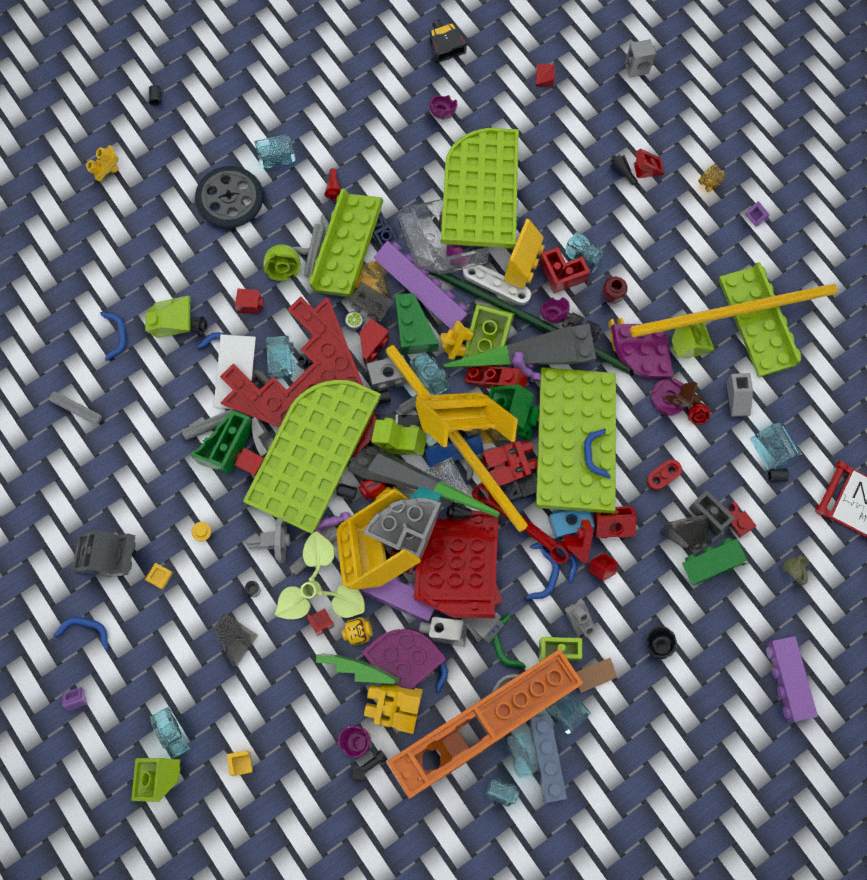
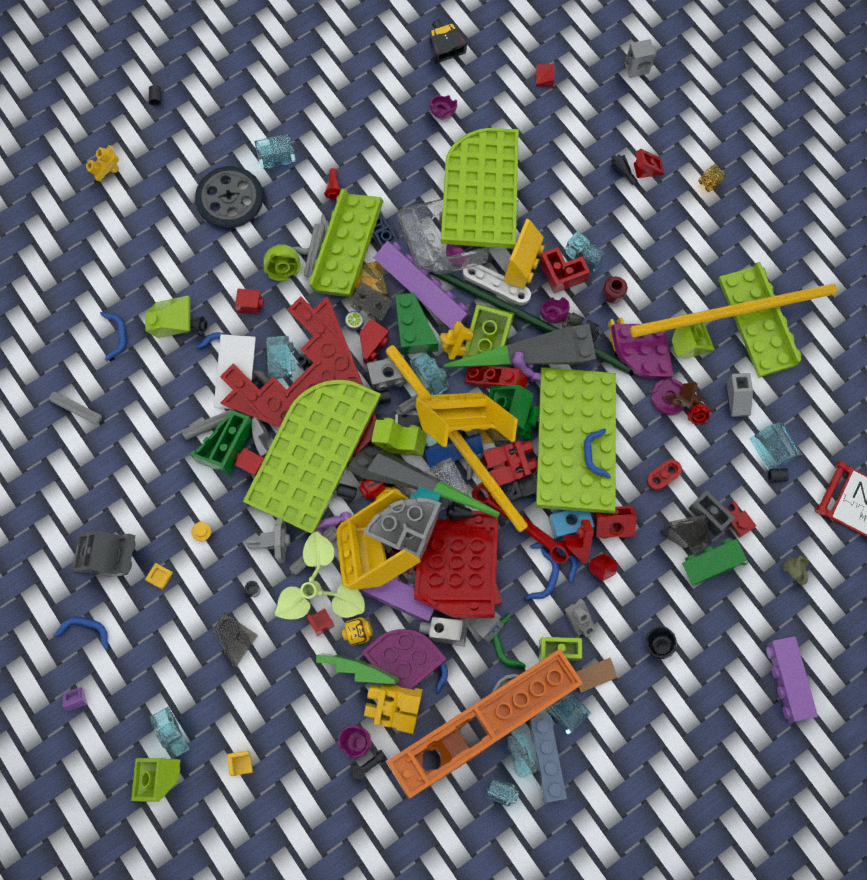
(757, 214): medium lavender slope -> none

